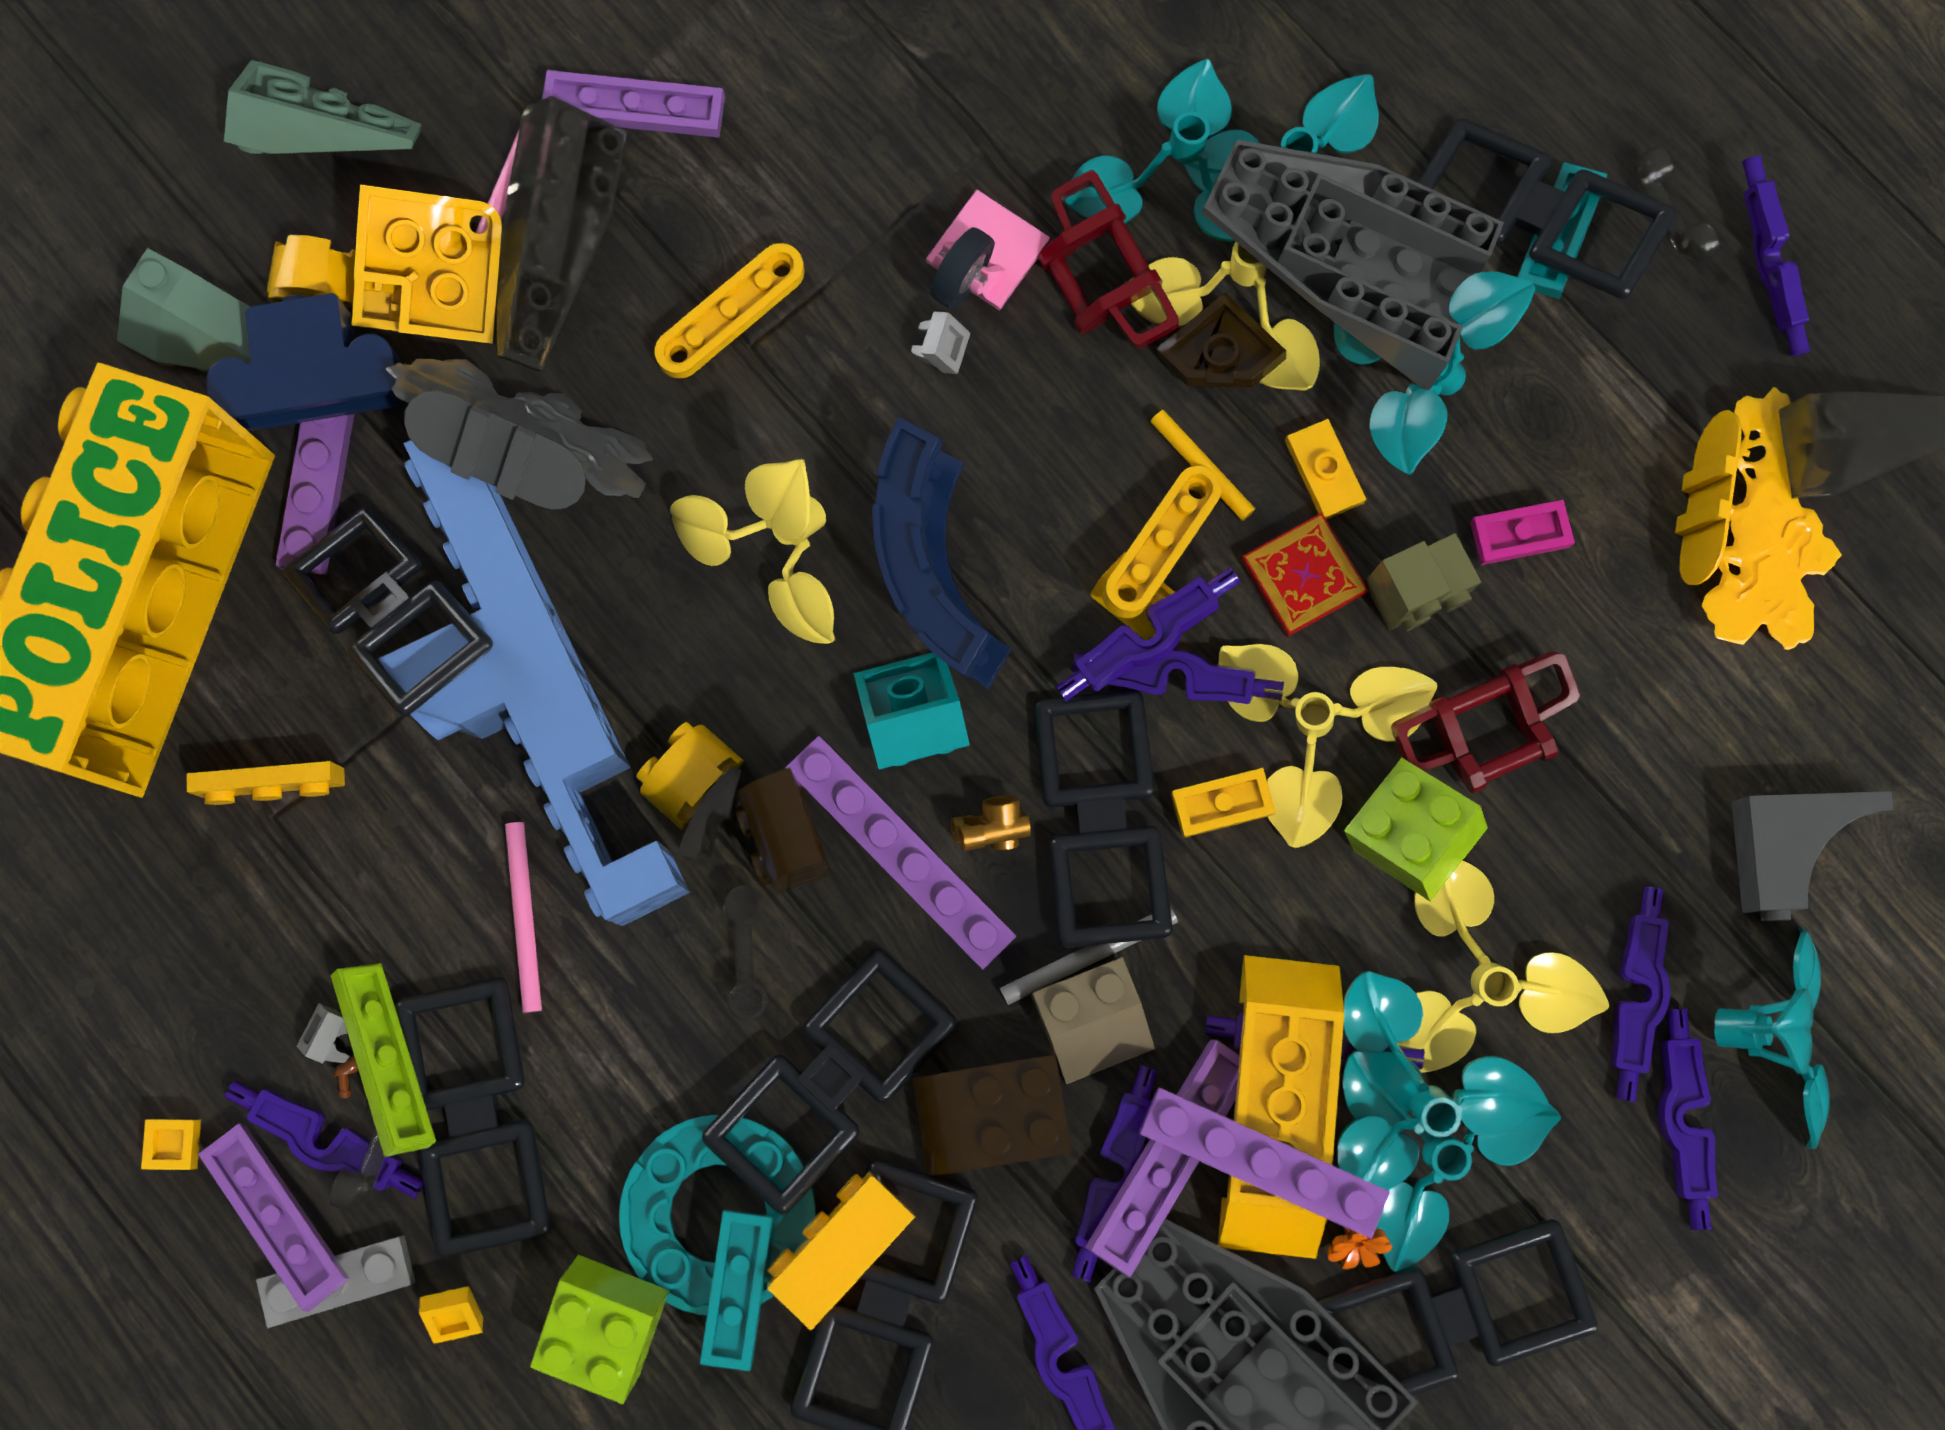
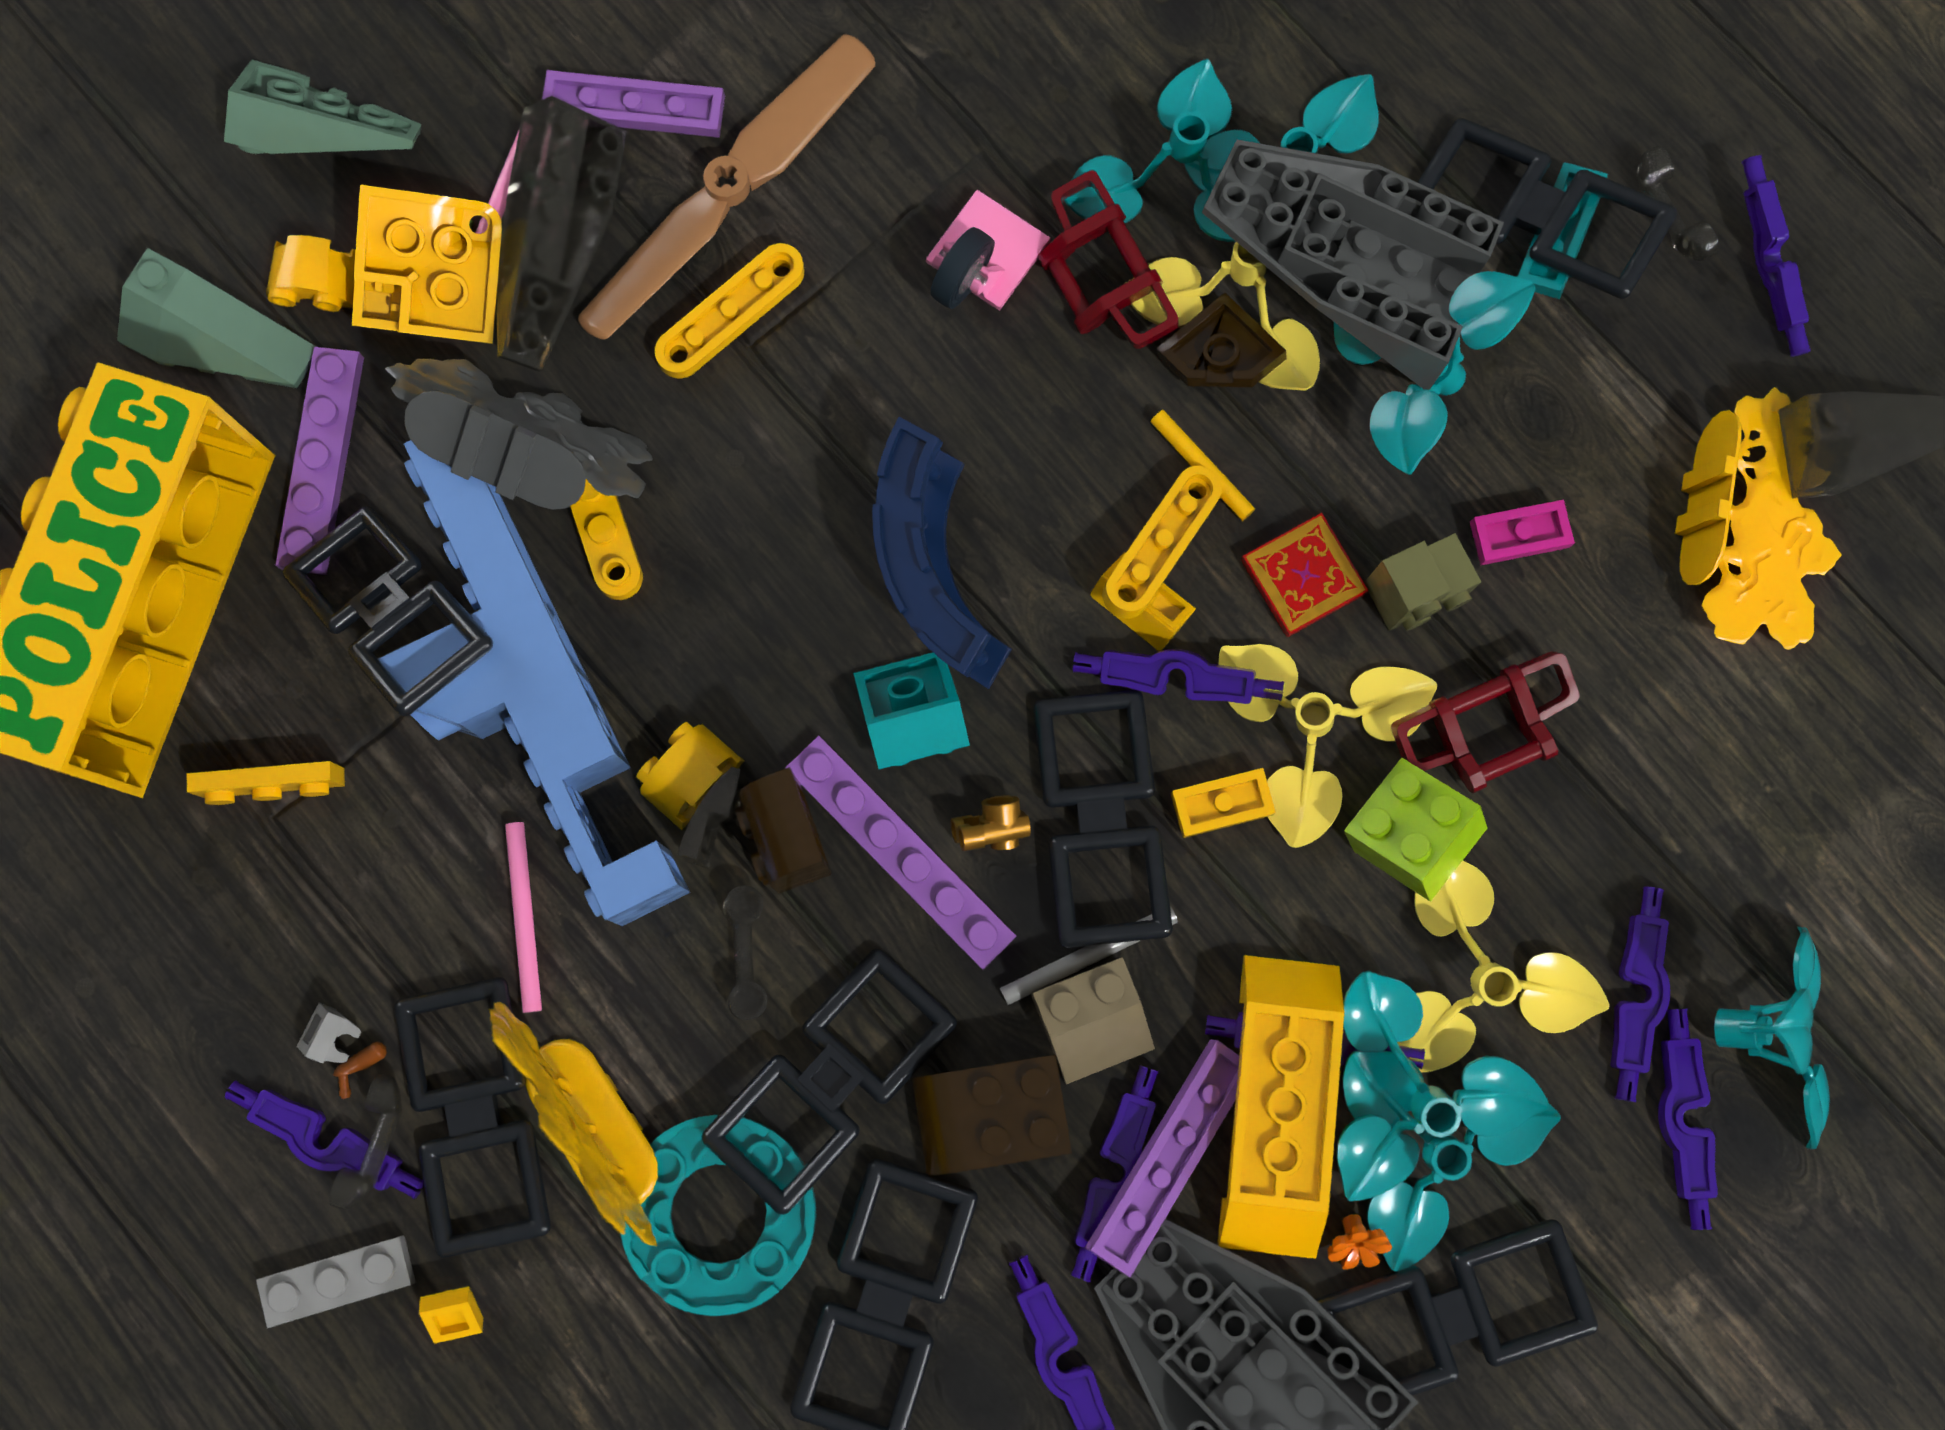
(171, 1144): yellow plate -> none
(274, 1217): medium lavender plate -> none
(303, 366): dark blue brick -> none
(383, 1059): lime tile -> none
(584, 1121): none -> yellow plant
(599, 1328): lime brick -> none
(607, 543): none -> yellow plate
(737, 1290): teal plate -> none
(756, 157): none -> medium nougat piece
(783, 500): light yellow plant -> none
(838, 1248): yellow brick -> none
(943, 342): light grey tile -> none
(1127, 650): dark purple piece -> none
(1264, 1162): medium lavender plate -> none
(1325, 469): yellow plate -> none
(1782, 839): dark grey arch -> none

